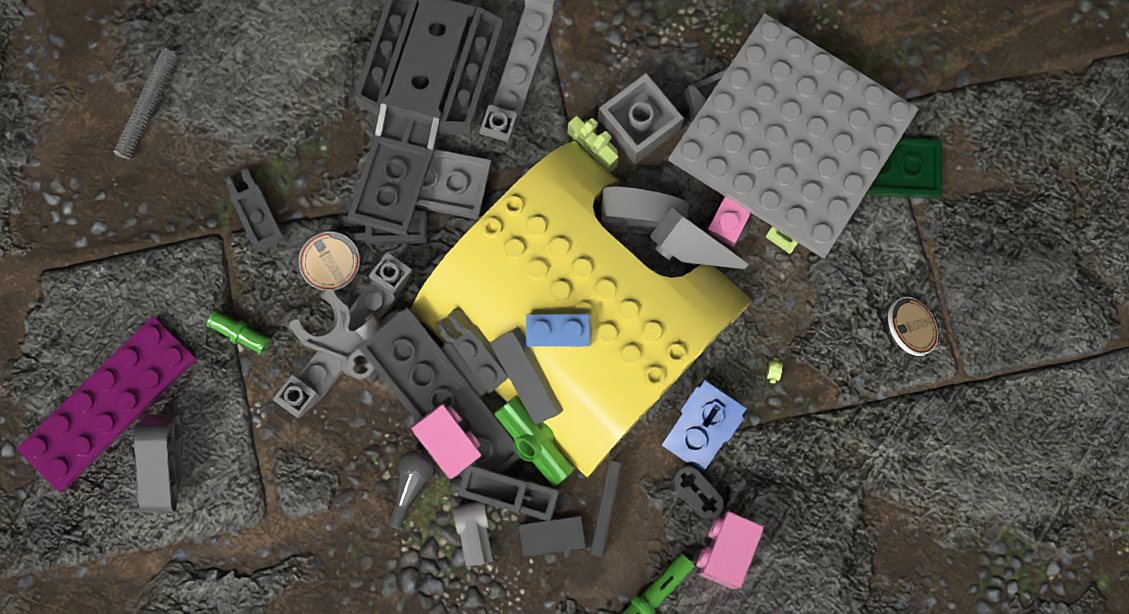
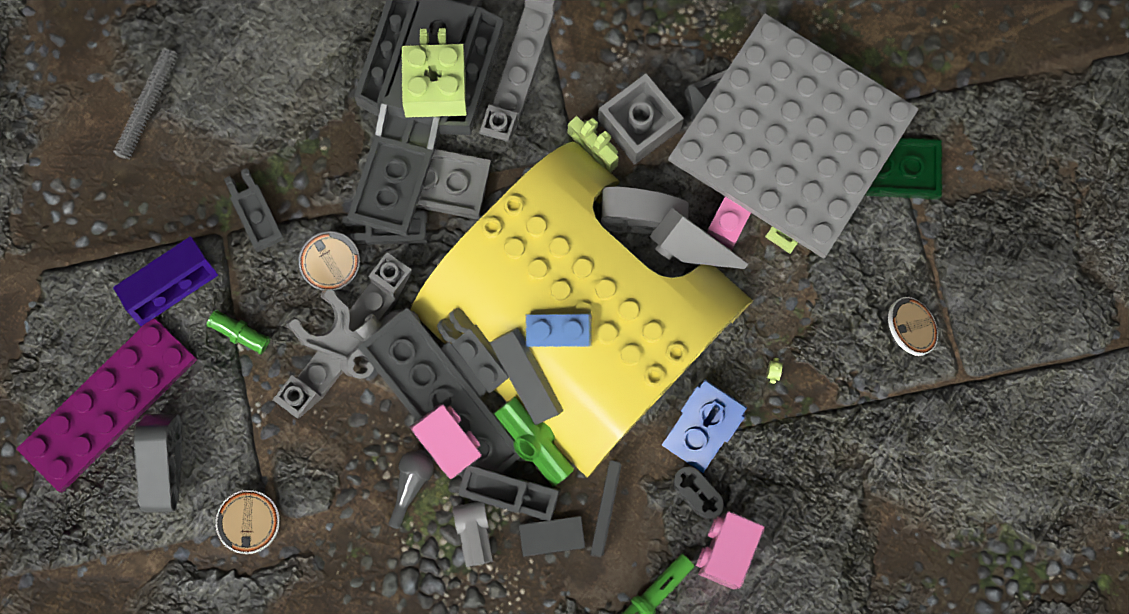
(165, 281): none -> dark purple brick
(247, 522): none -> piece
(429, 63): none -> yellowish green hinge

